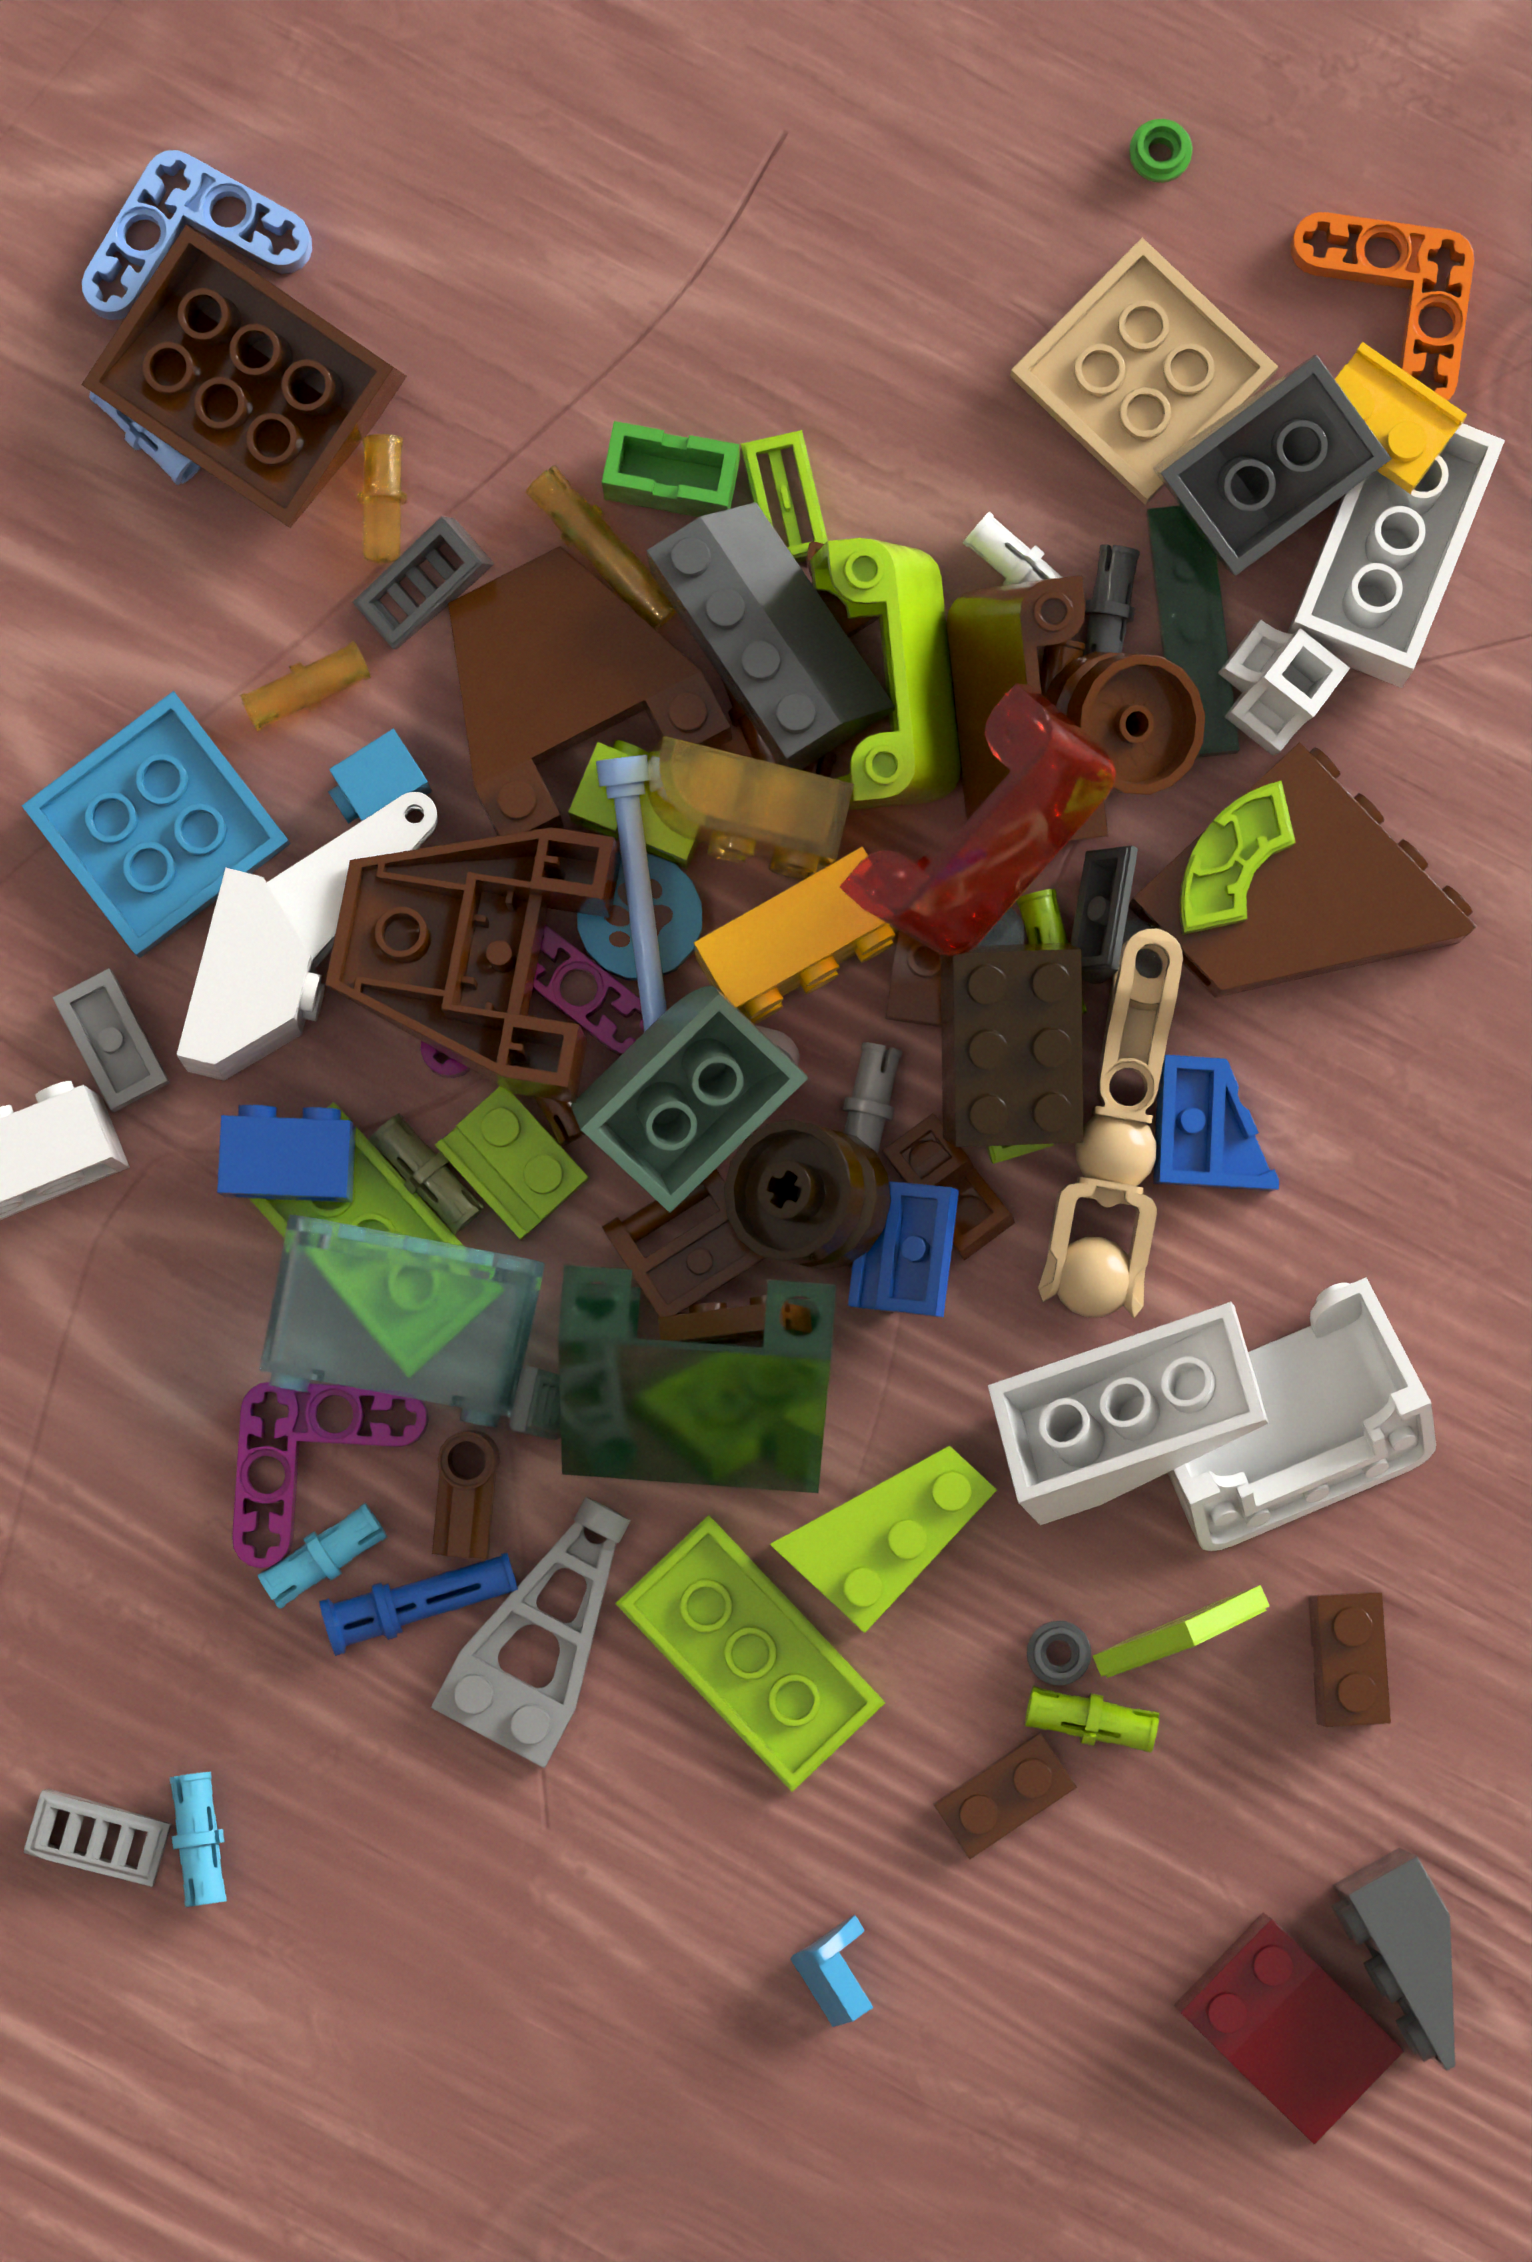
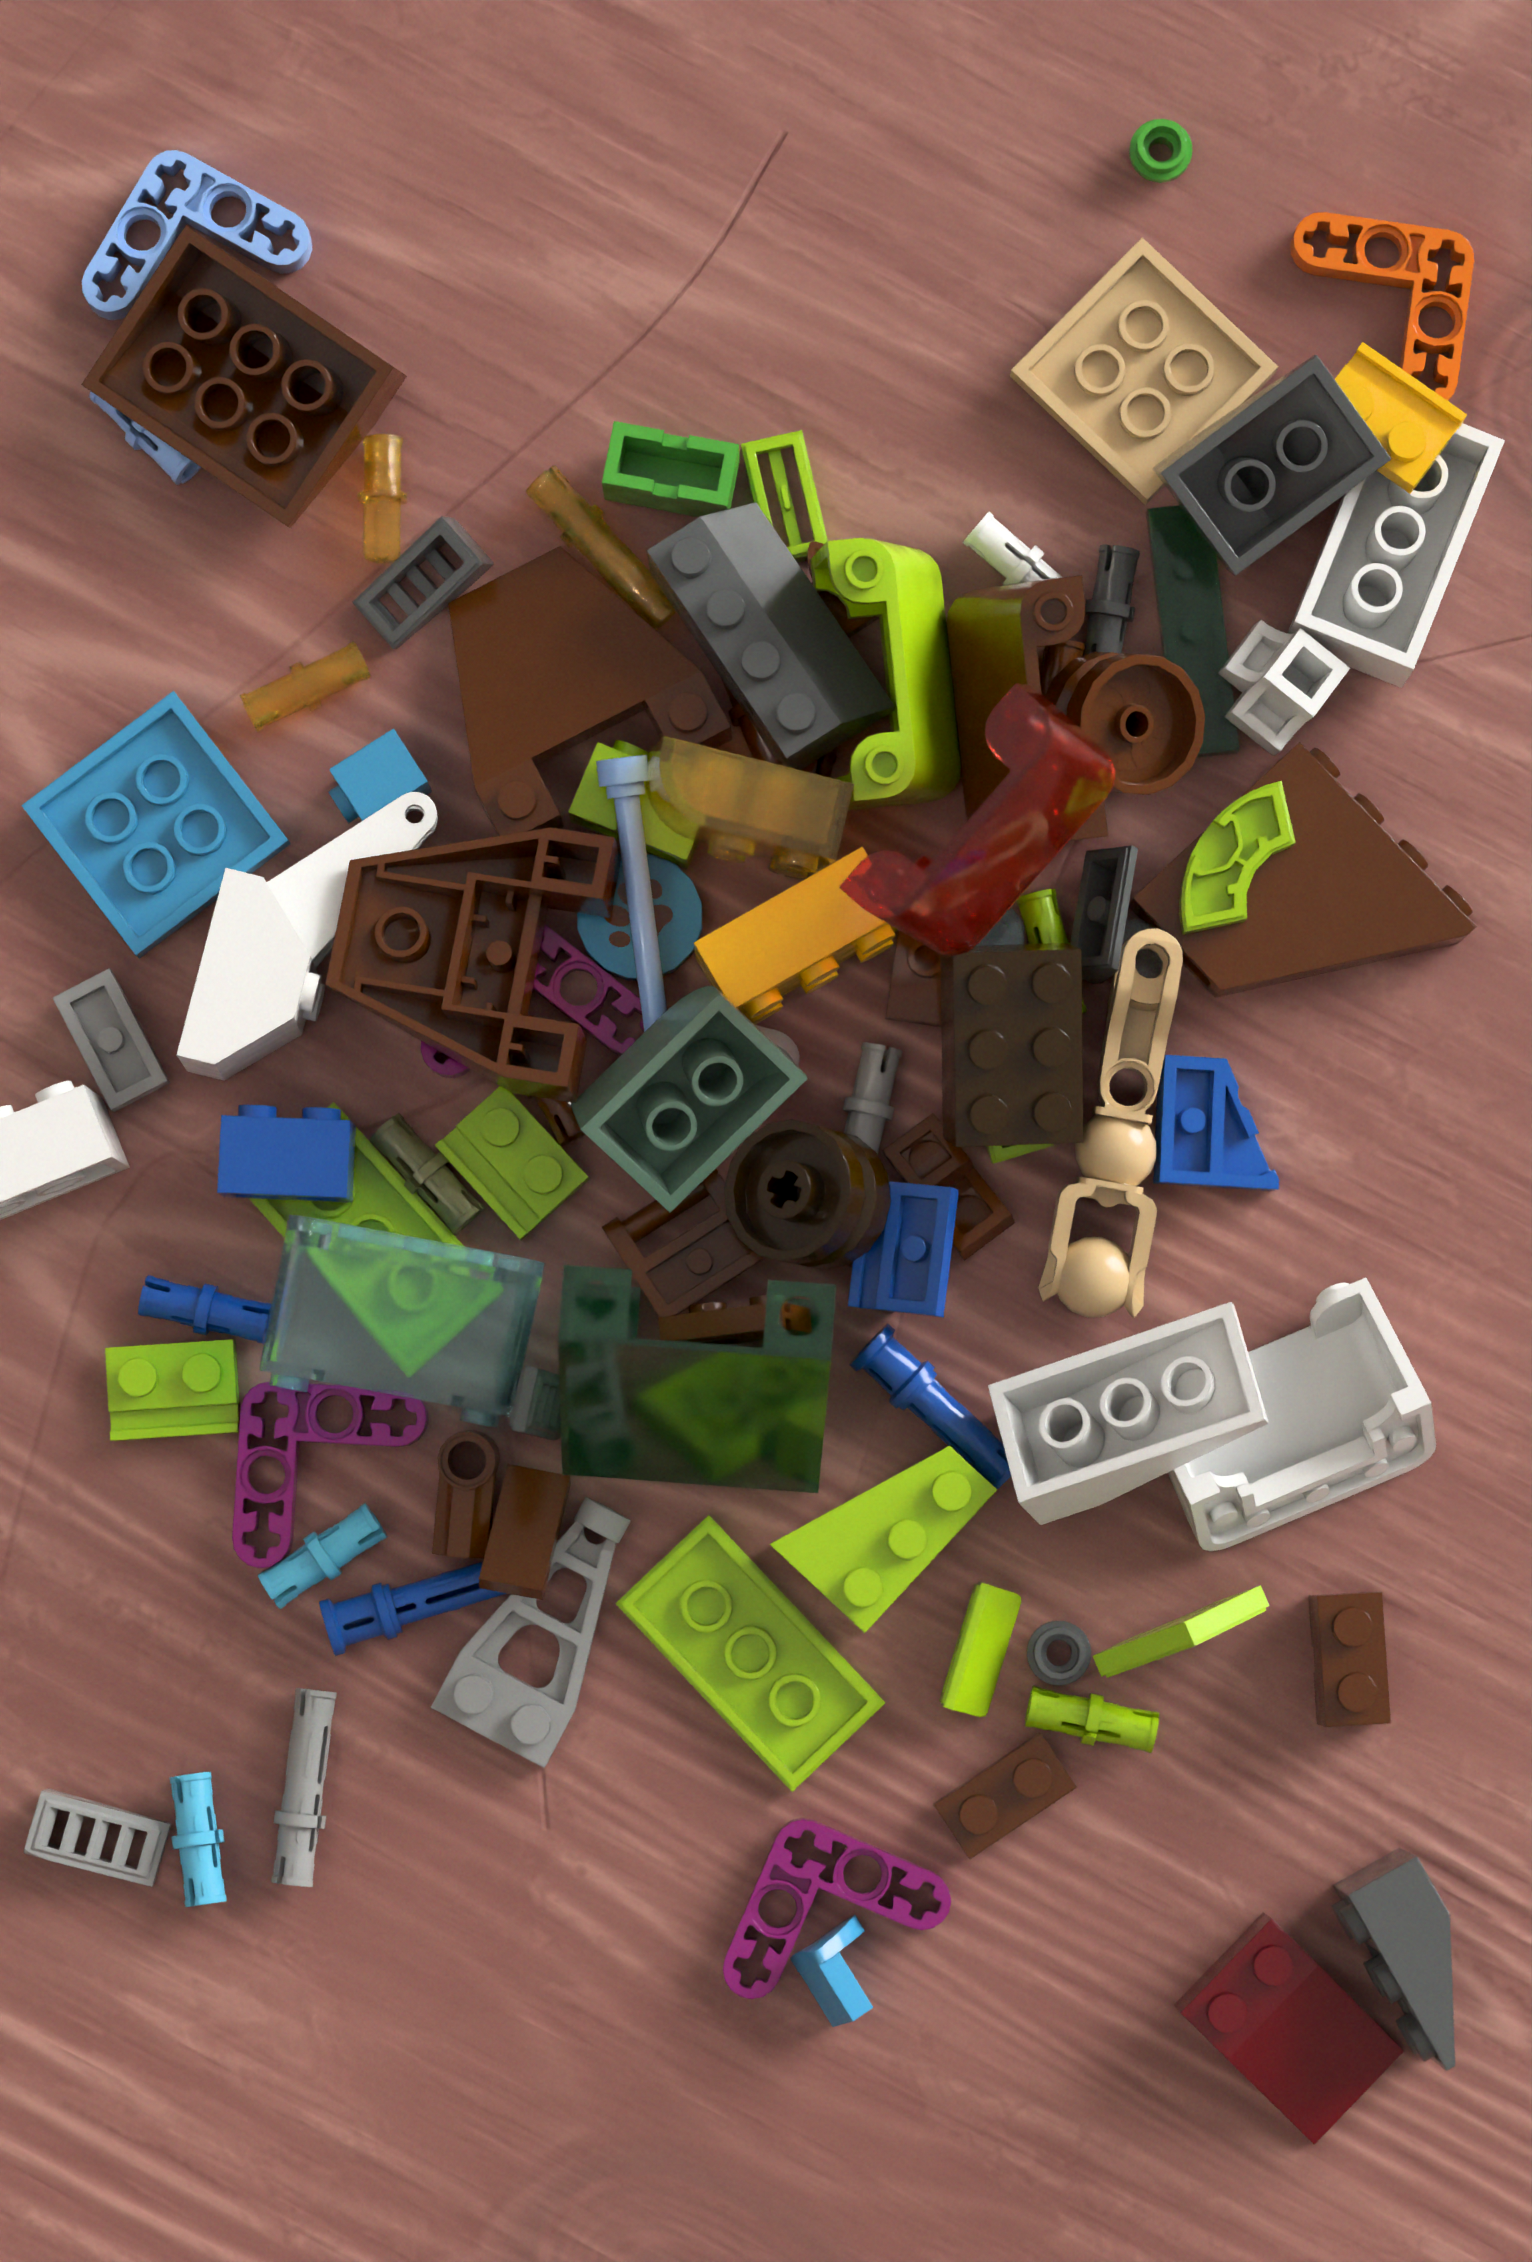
(172, 1390): none -> lime plate
(204, 1309): none -> blue pin
(303, 1791): none -> light grey pin
(524, 1532): none -> reddish brown tile
(803, 1884): none -> magenta beam
(915, 1388): none -> blue pin
(980, 1650): none -> lime slope

